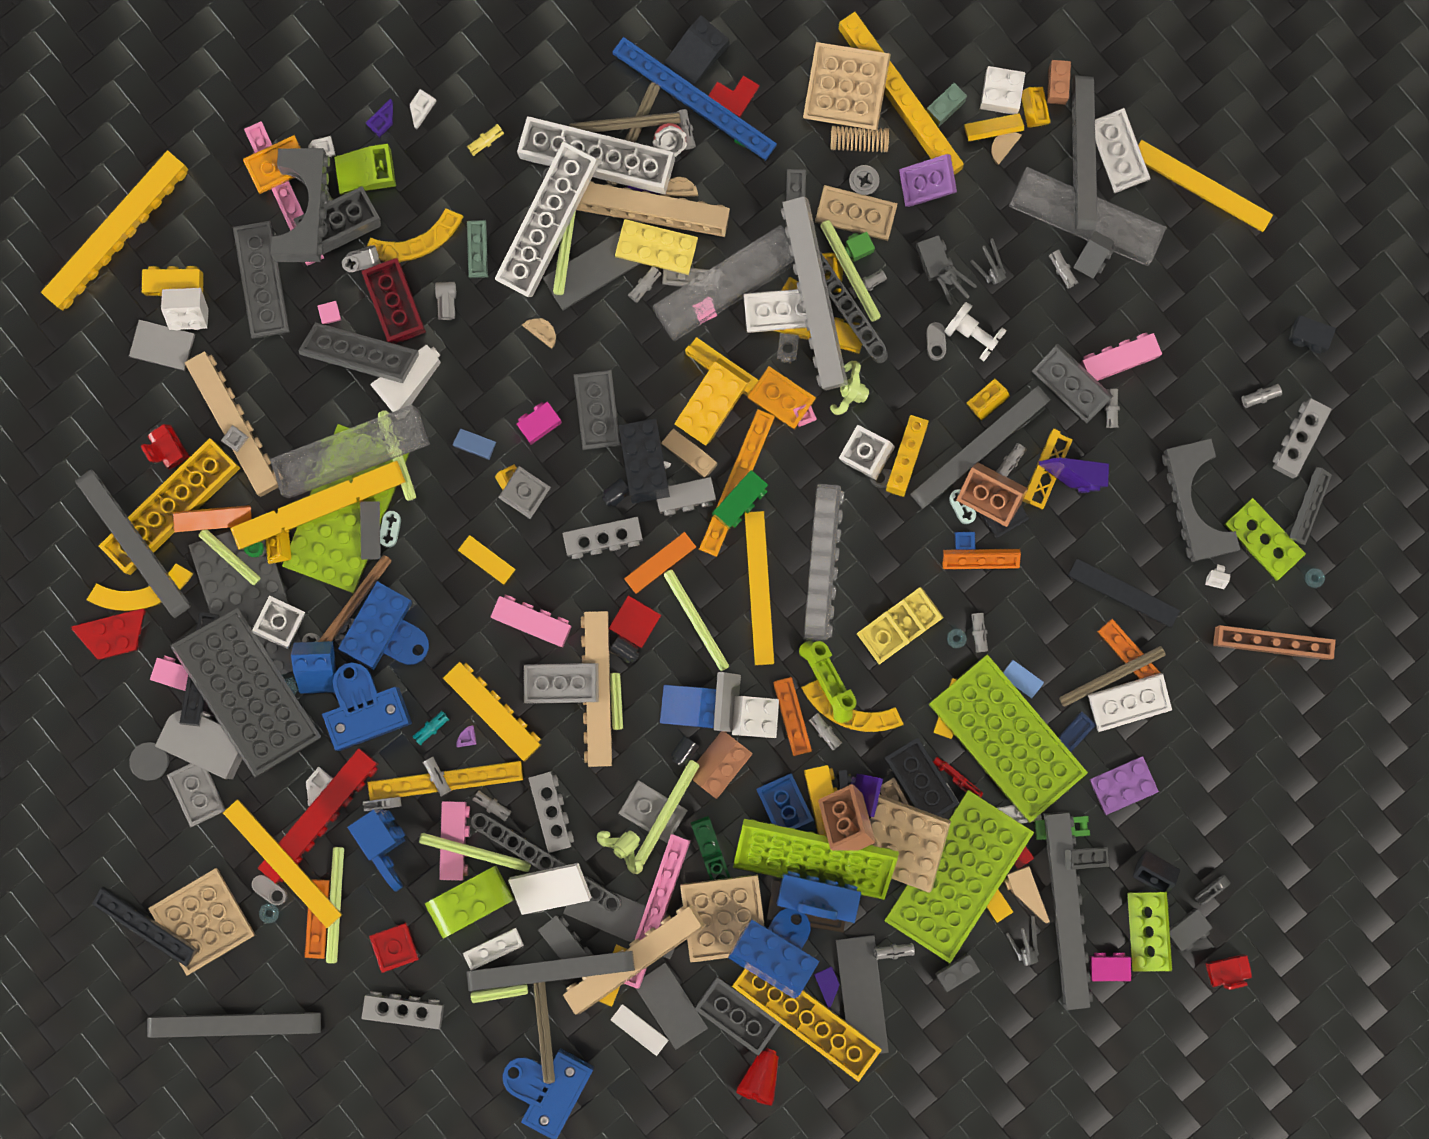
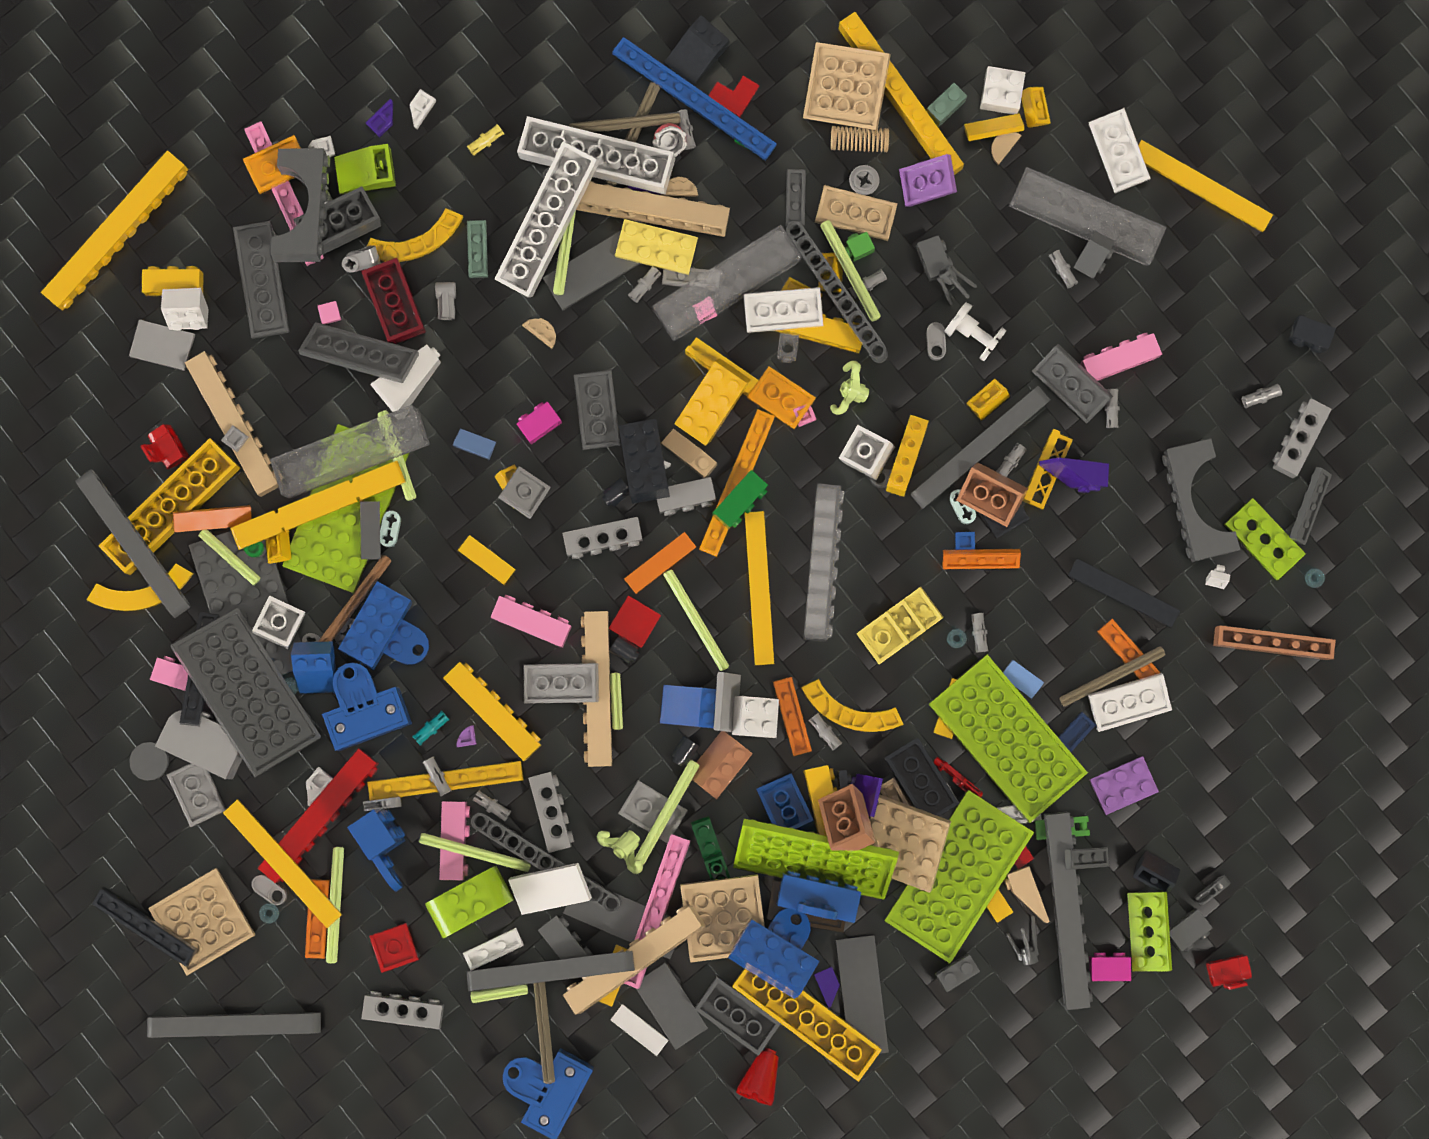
(112, 634): red wing -> none
(814, 293): light grey brick -> none
(841, 700): lime plate -> none
(894, 951): light grey pin -> none
(997, 273): dark grey plant -> none
(1058, 82): nougat brick -> none
(1084, 153): dark grey beam -> none

